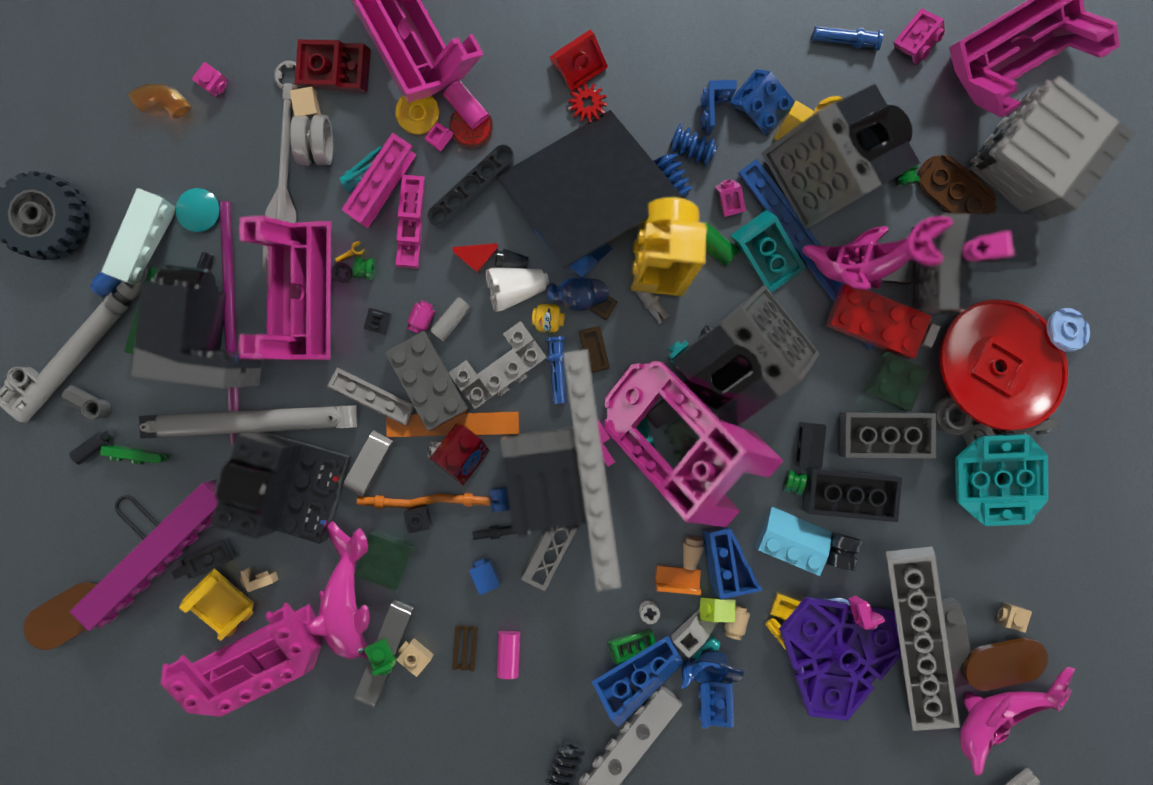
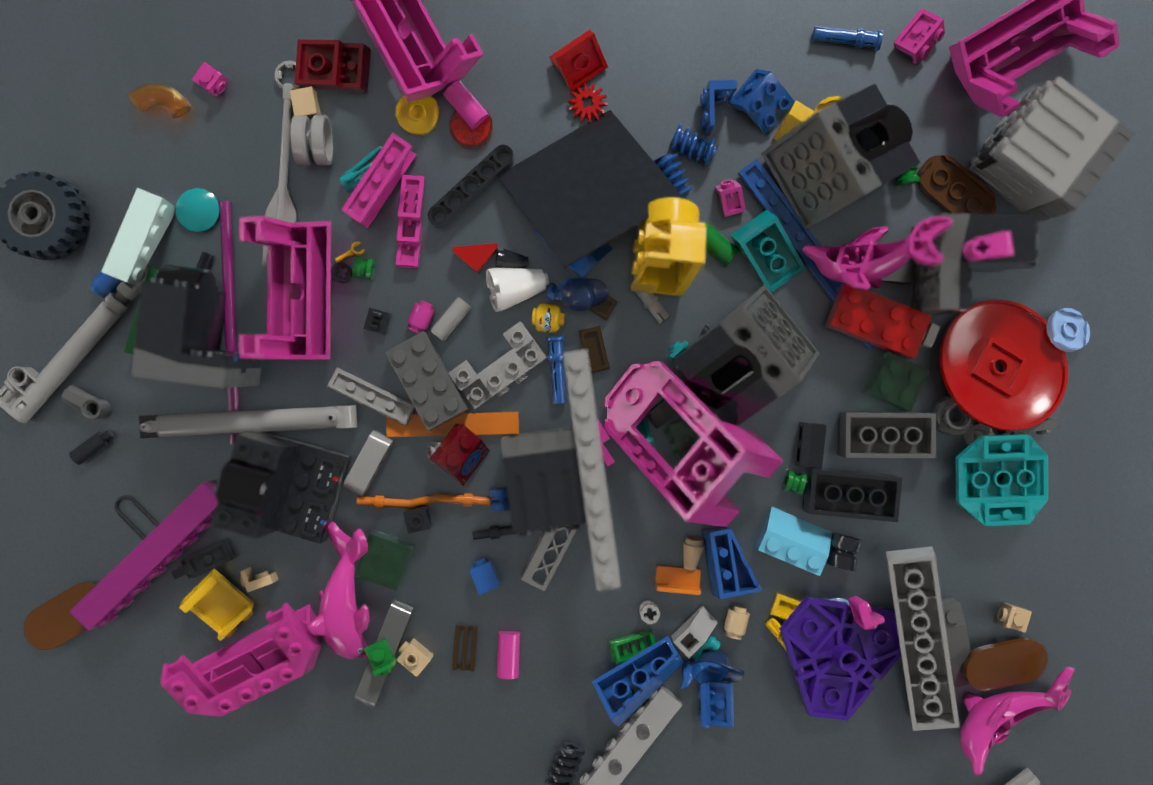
(136, 456): green hinge -> none
(438, 136): dark pink tile -> none
(717, 610): lime brick -> none

